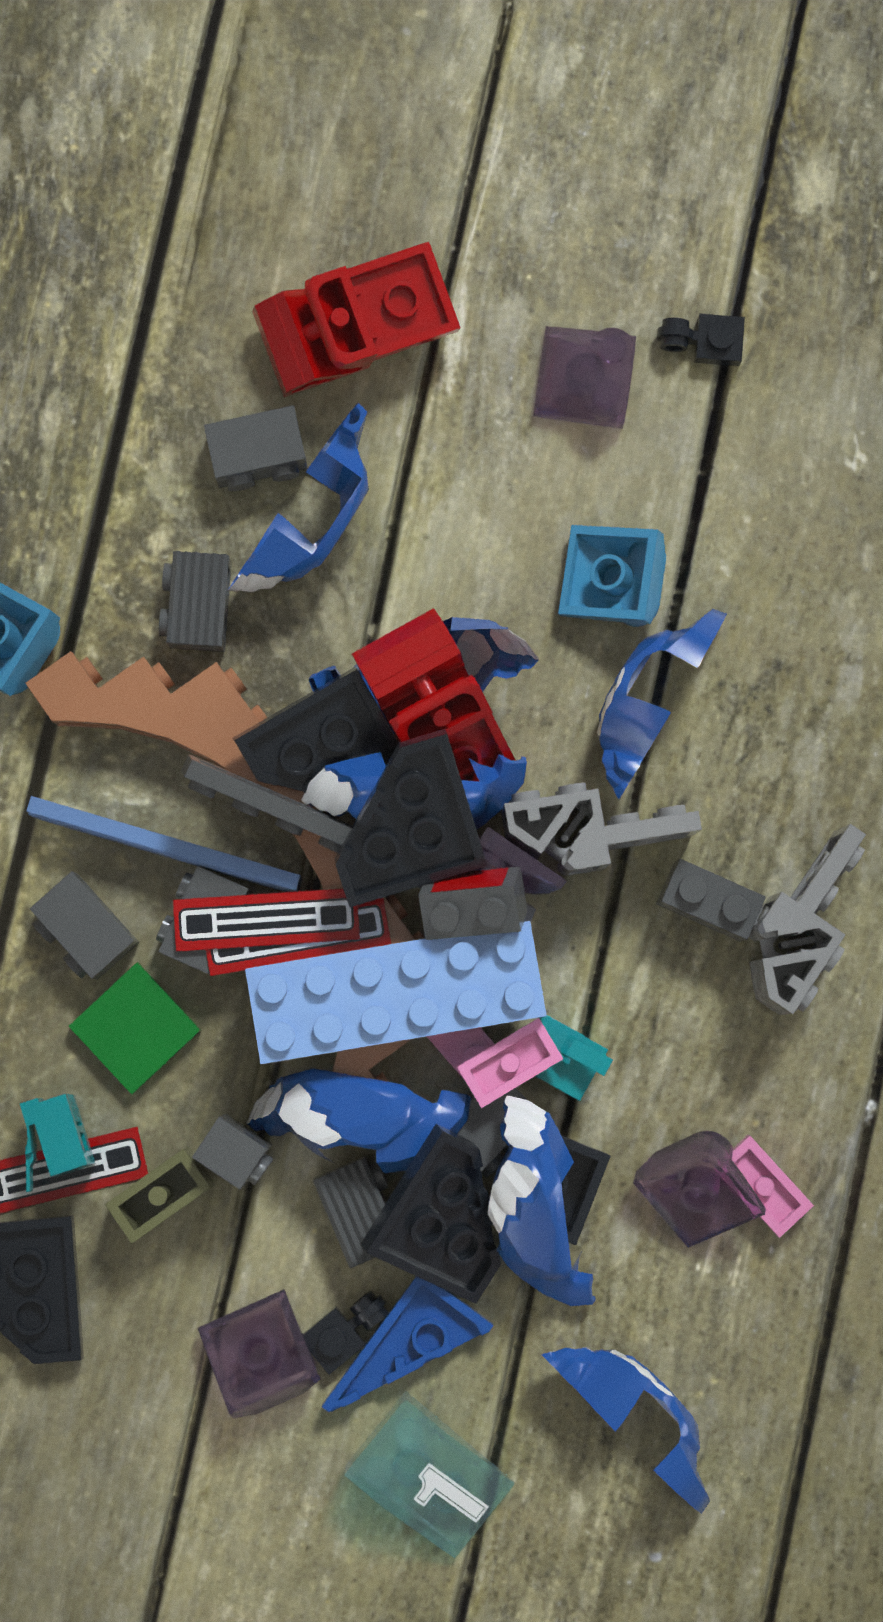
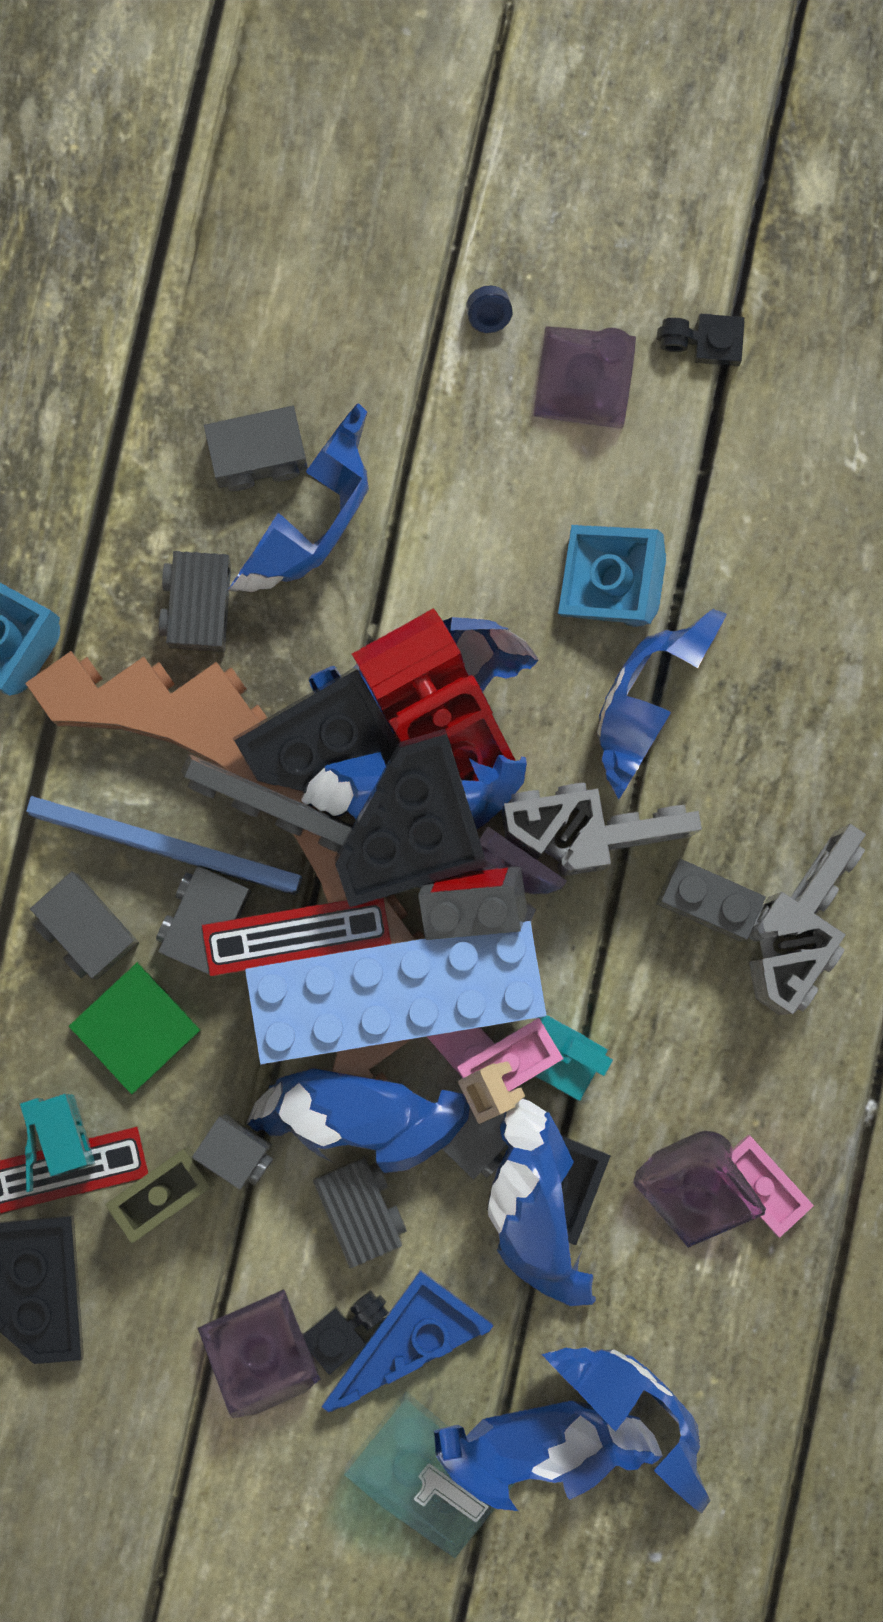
(264, 920): sticker -> none
(354, 318): red piece -> none
(439, 1219): black plate -> none
(488, 1093): none -> tan tile
(489, 309): none -> dark blue tile
(543, 1443): none -> blue animal

